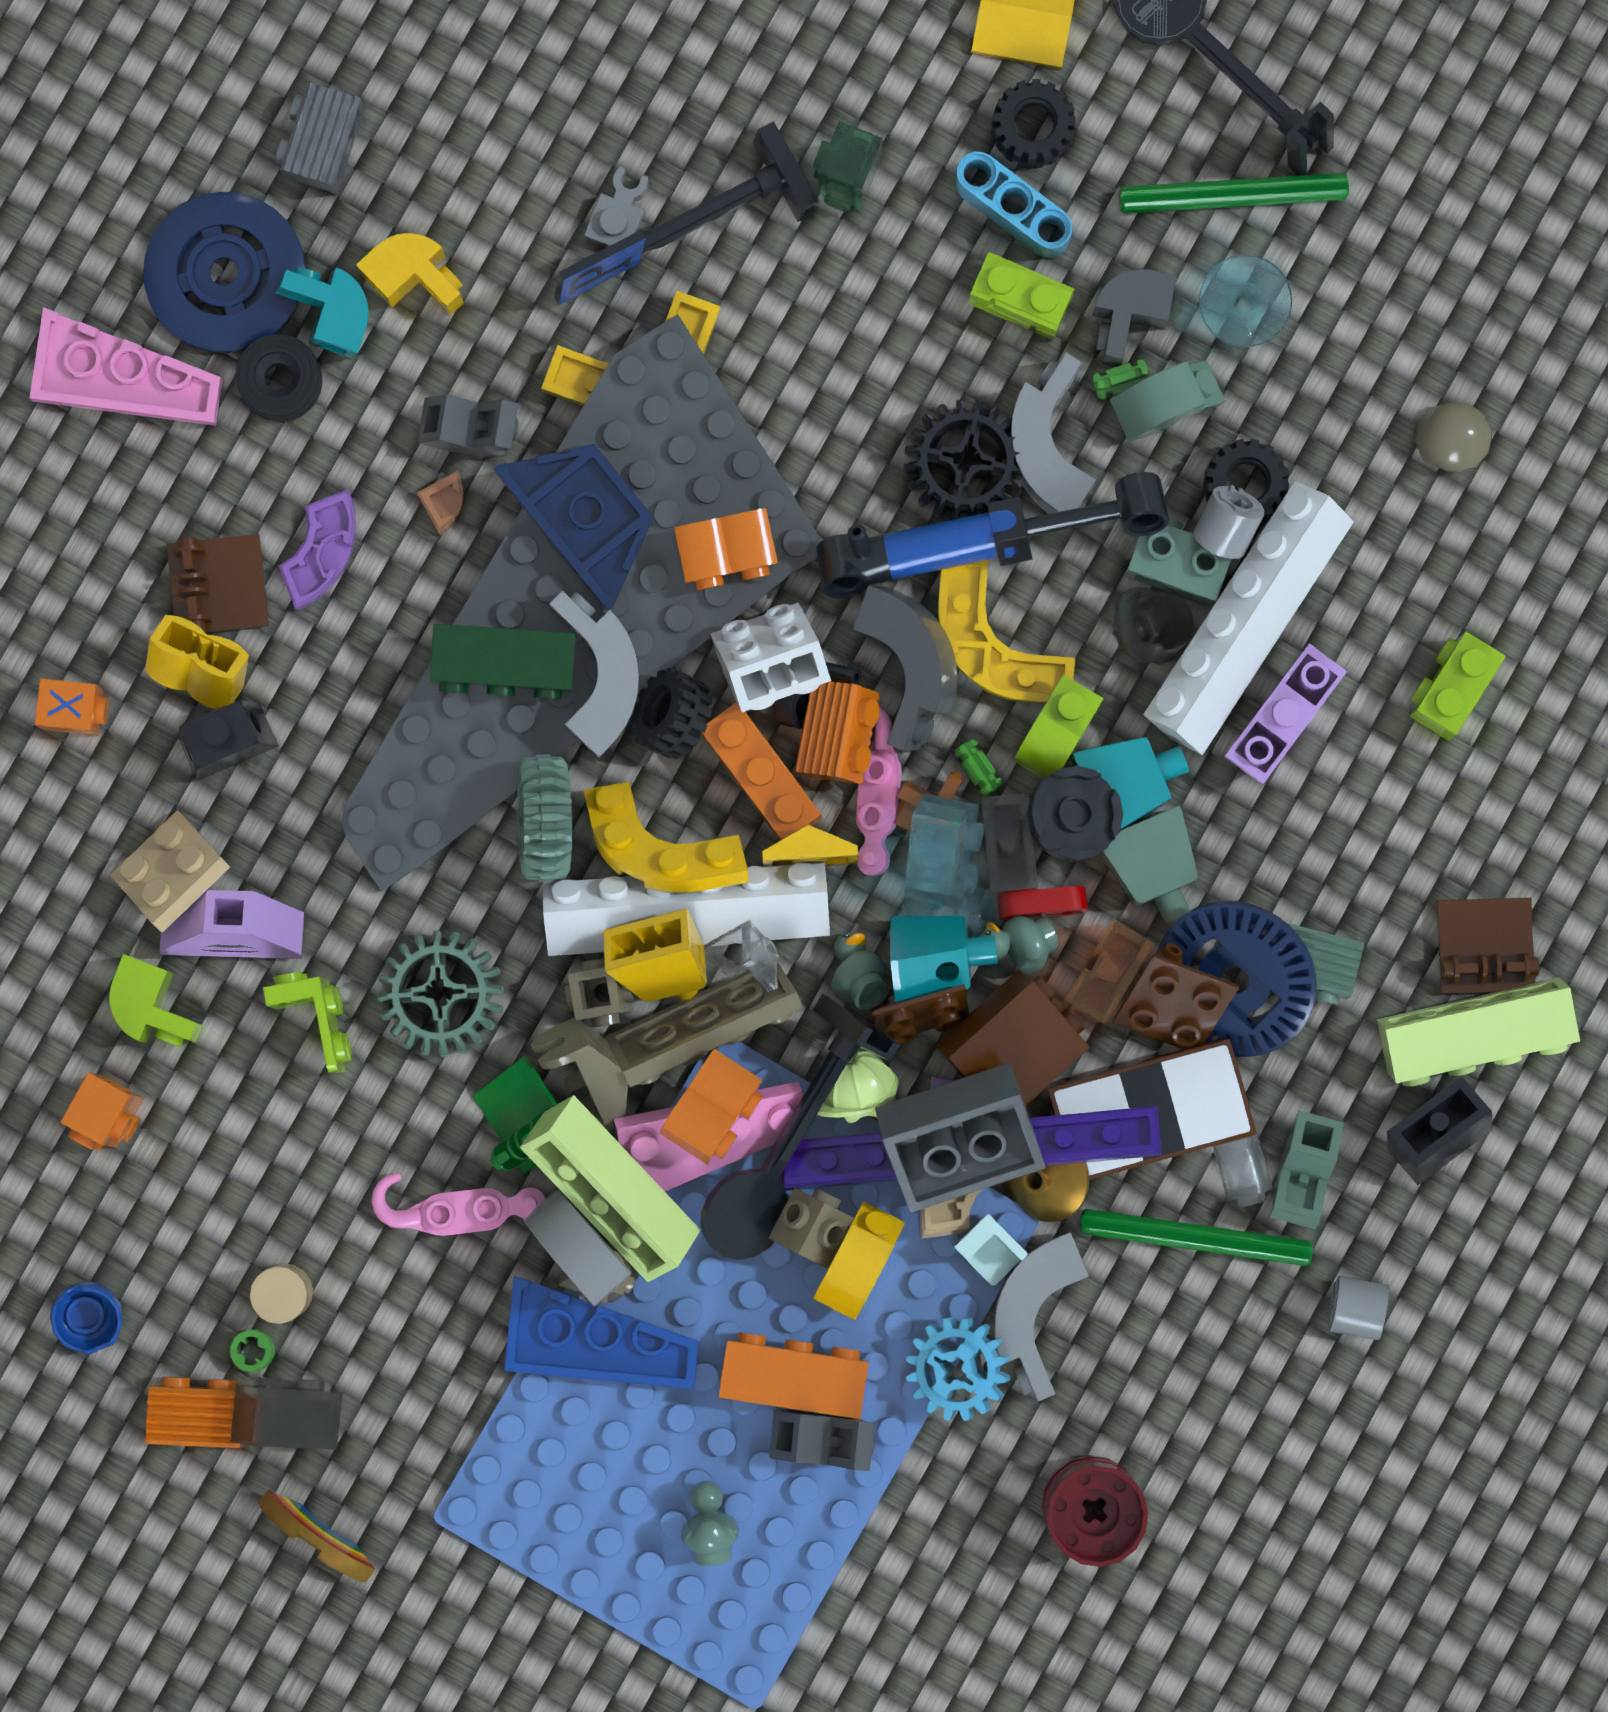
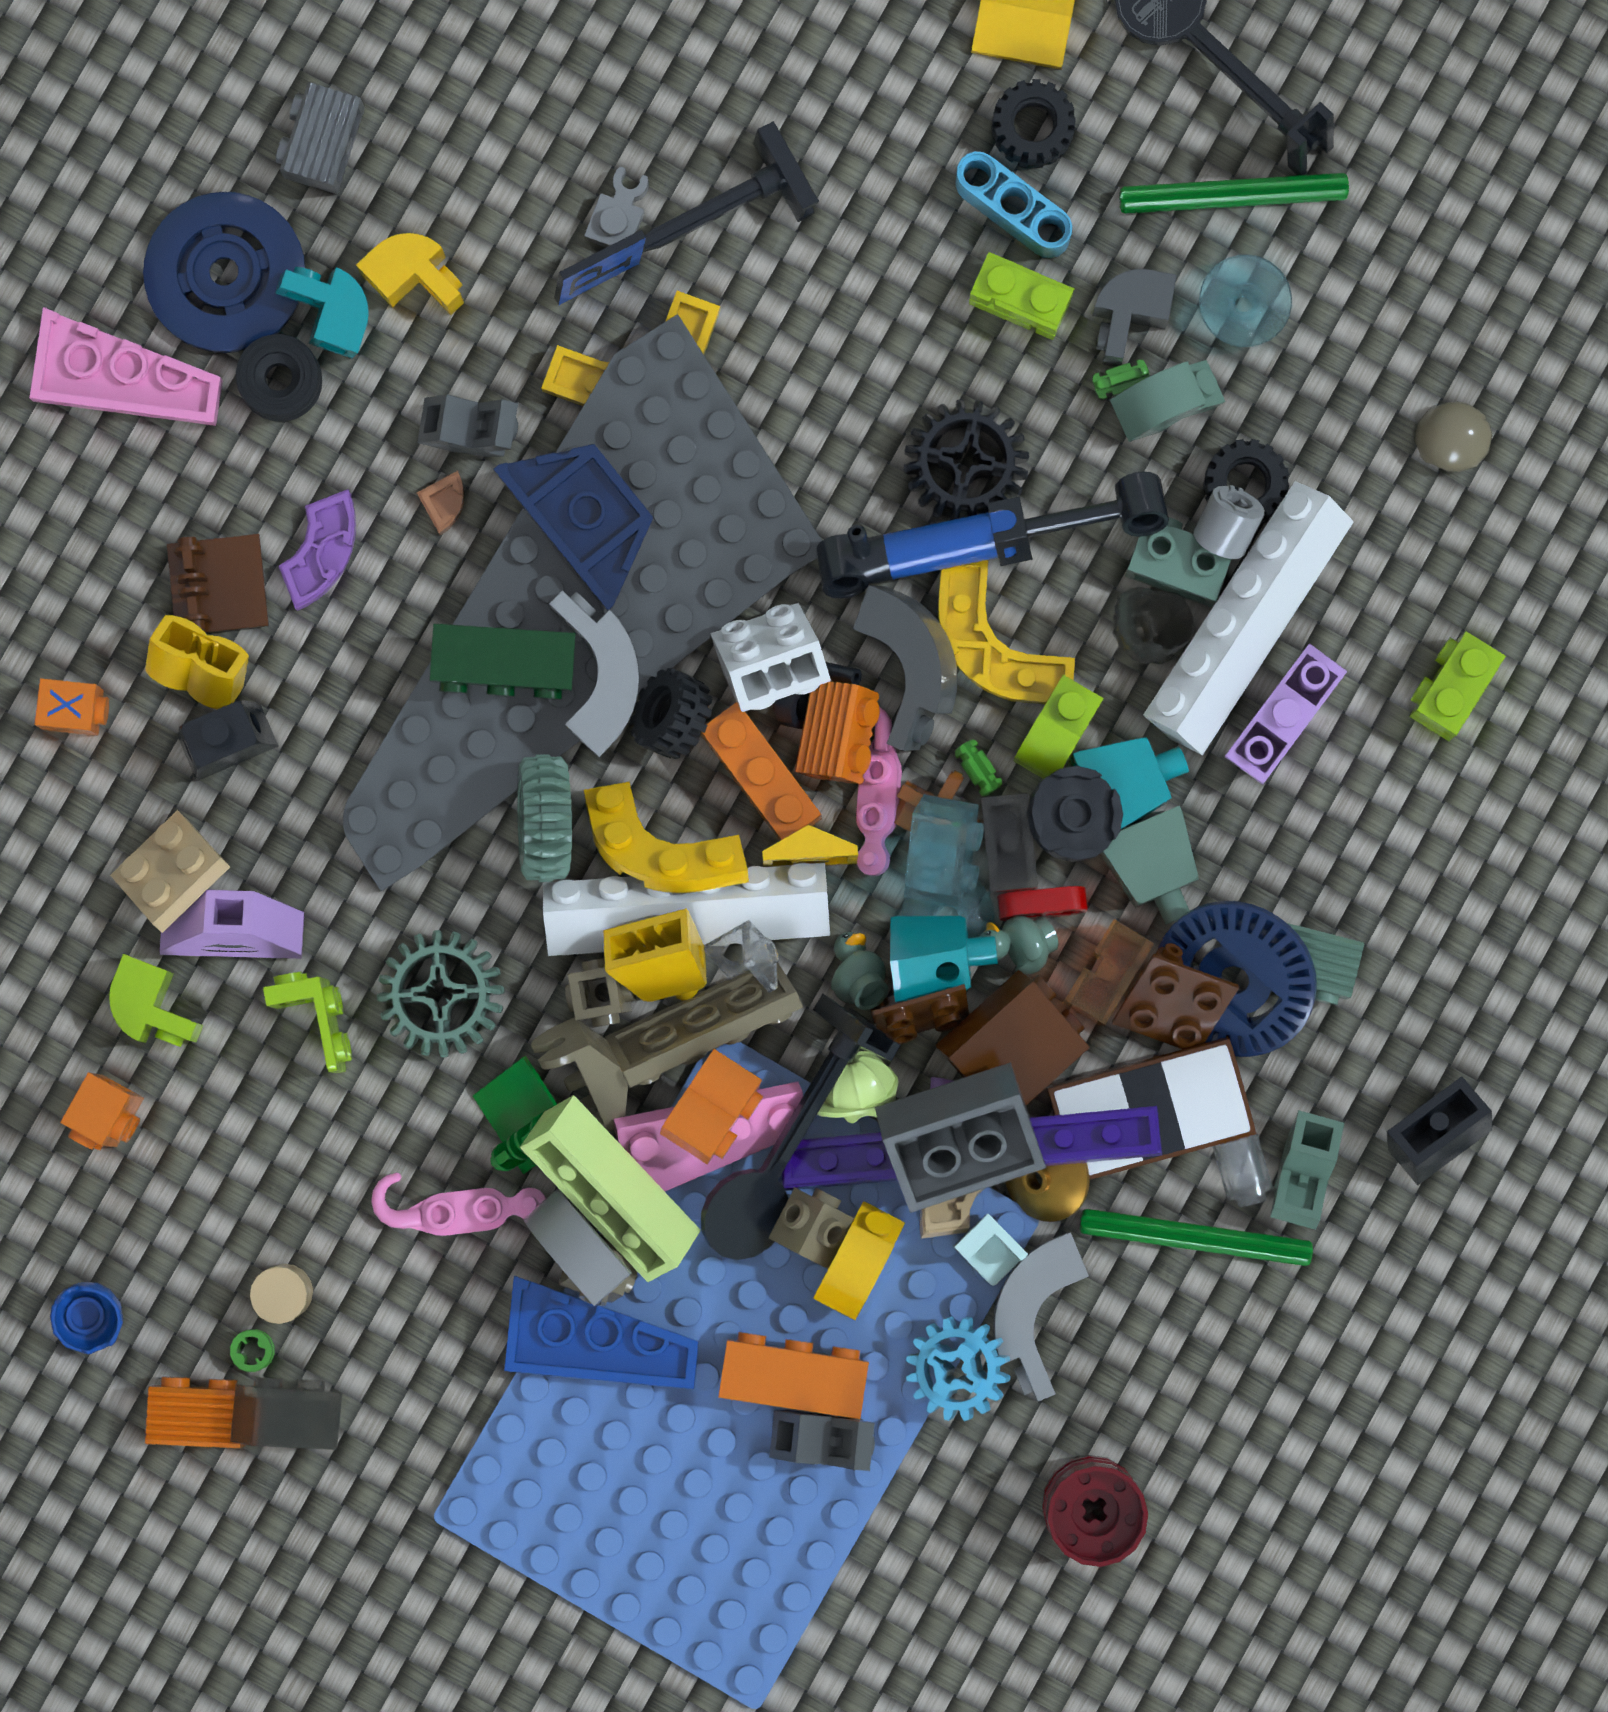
(300, 1523): pearl gold tile -> none
(710, 1530): sand green animal -> none
(726, 547): orange brick -> none
(847, 167): clear green brick -> none
(1045, 473): light grey arch -> none
(1358, 1307): light grey piece -> none
(1478, 1032): yellowish green brick -> none
(1485, 945): reddish brown hinge -> none

